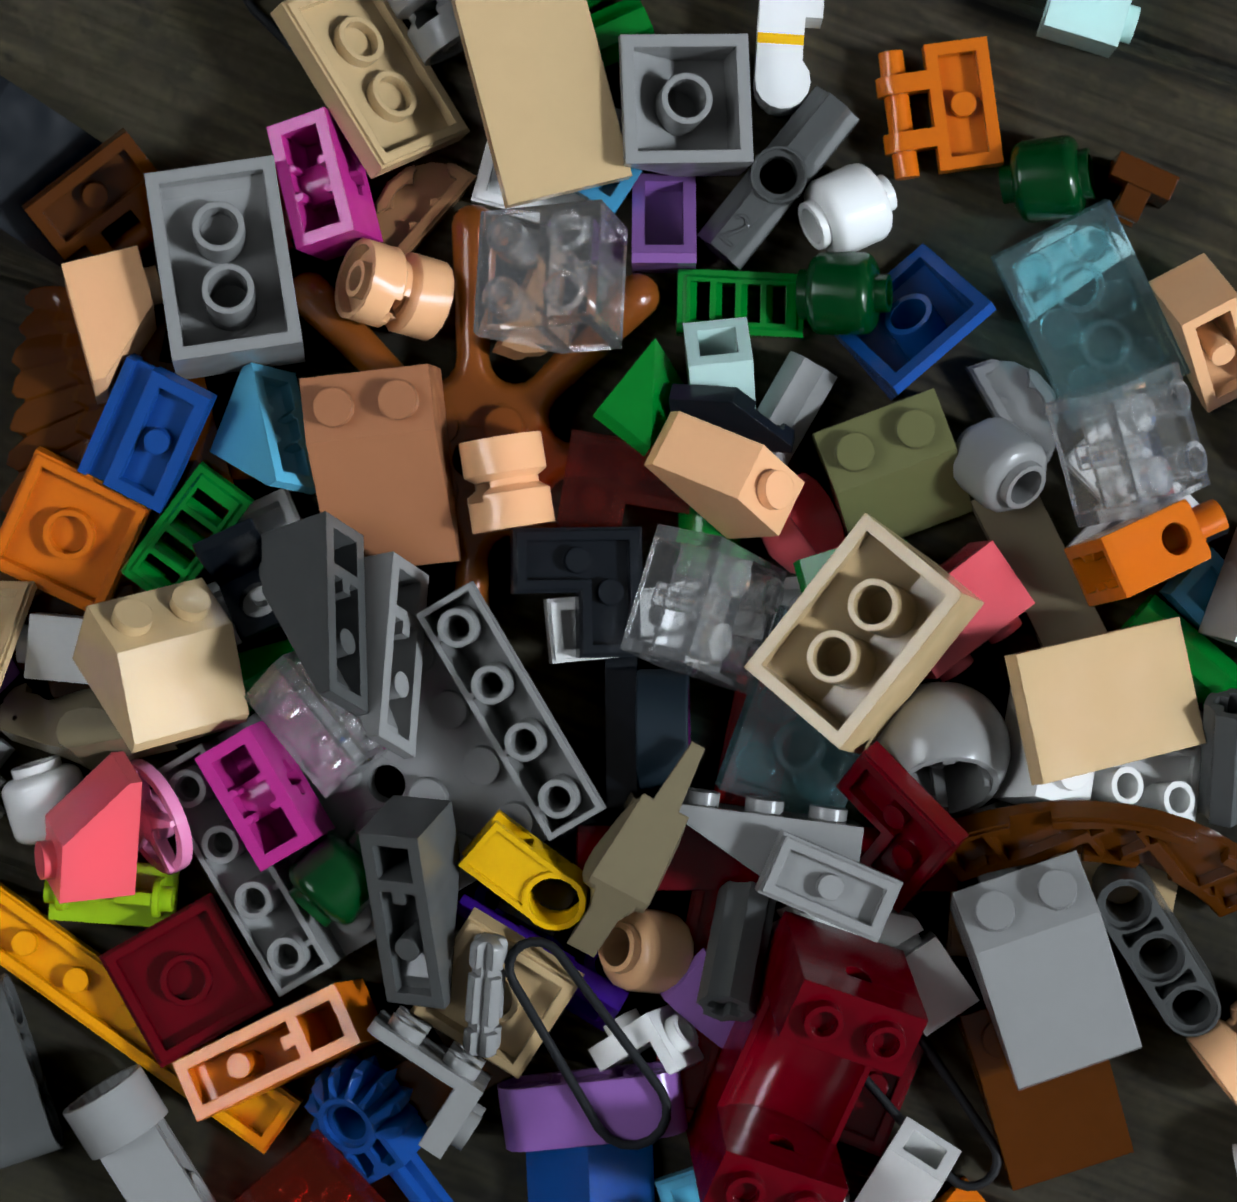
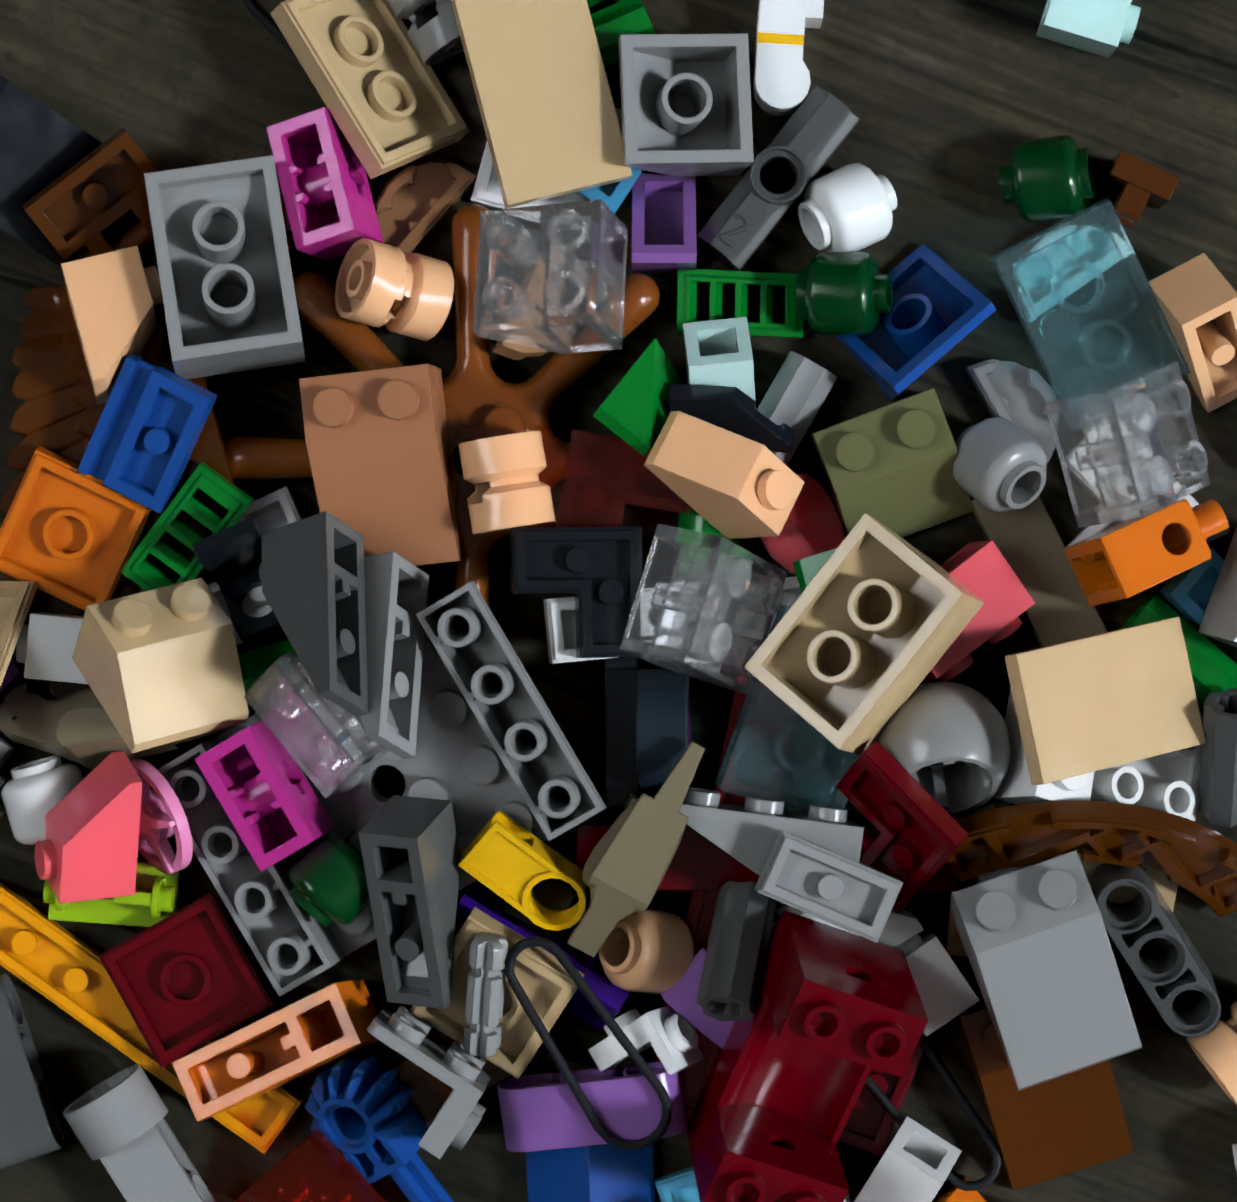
(265, 429): medium azure slope -> none
(960, 106): orange plate -> none

